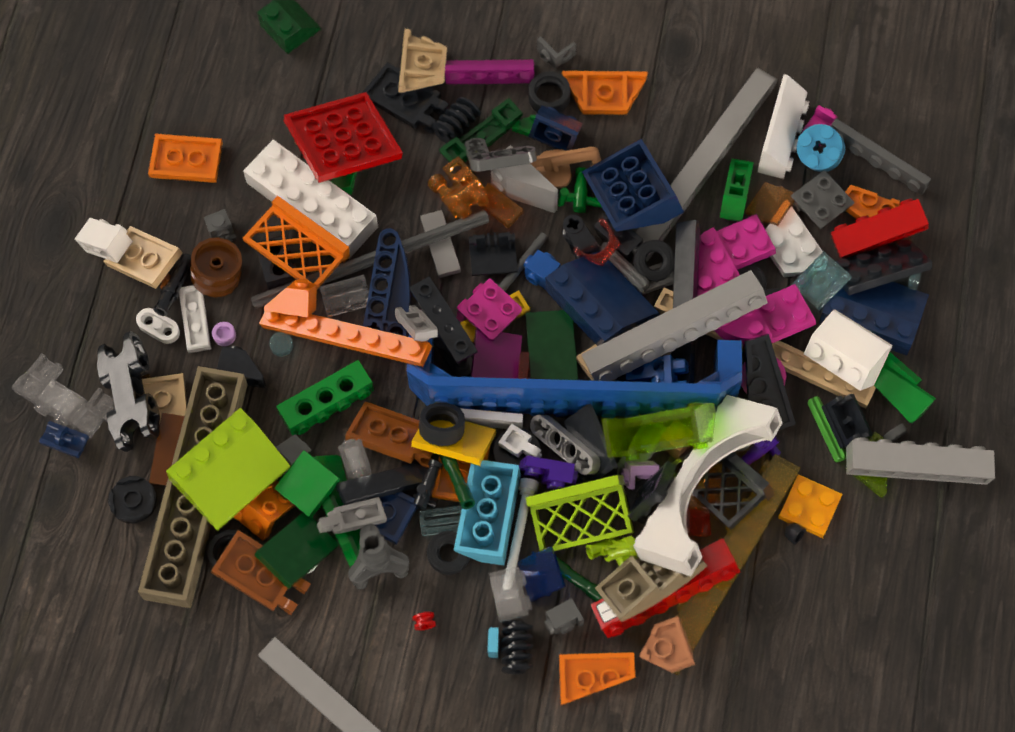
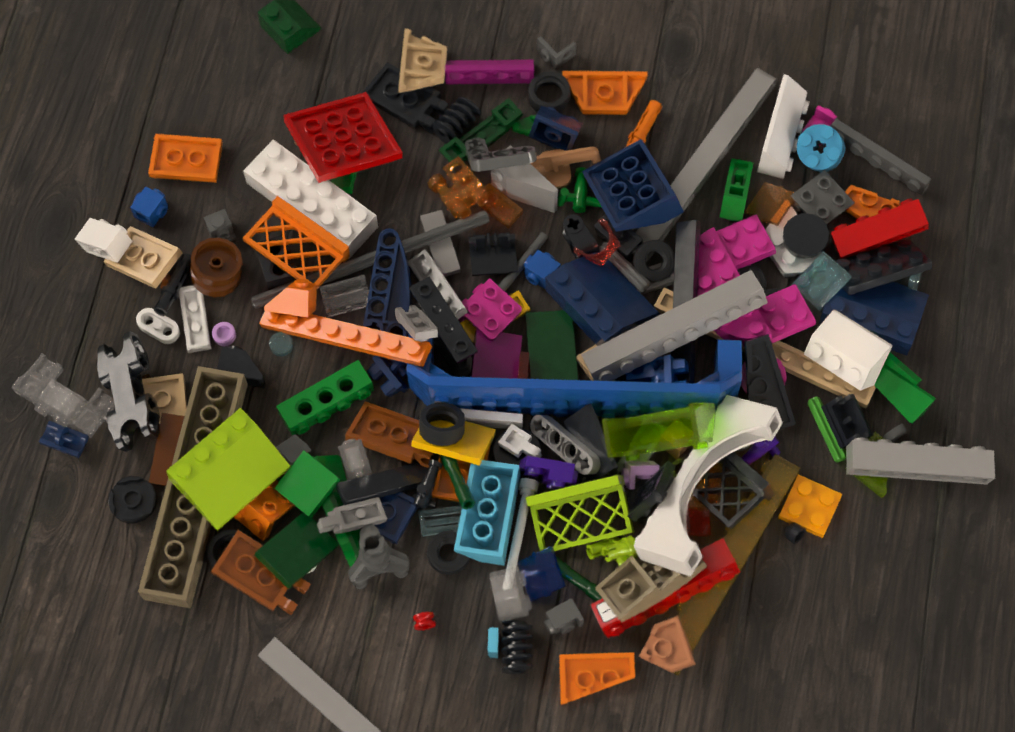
(149, 206): none -> blue brick
(395, 382): none -> dark blue hips
(423, 267): none -> light grey tile
(645, 123): none -> orange pin
(805, 235): none -> black tile

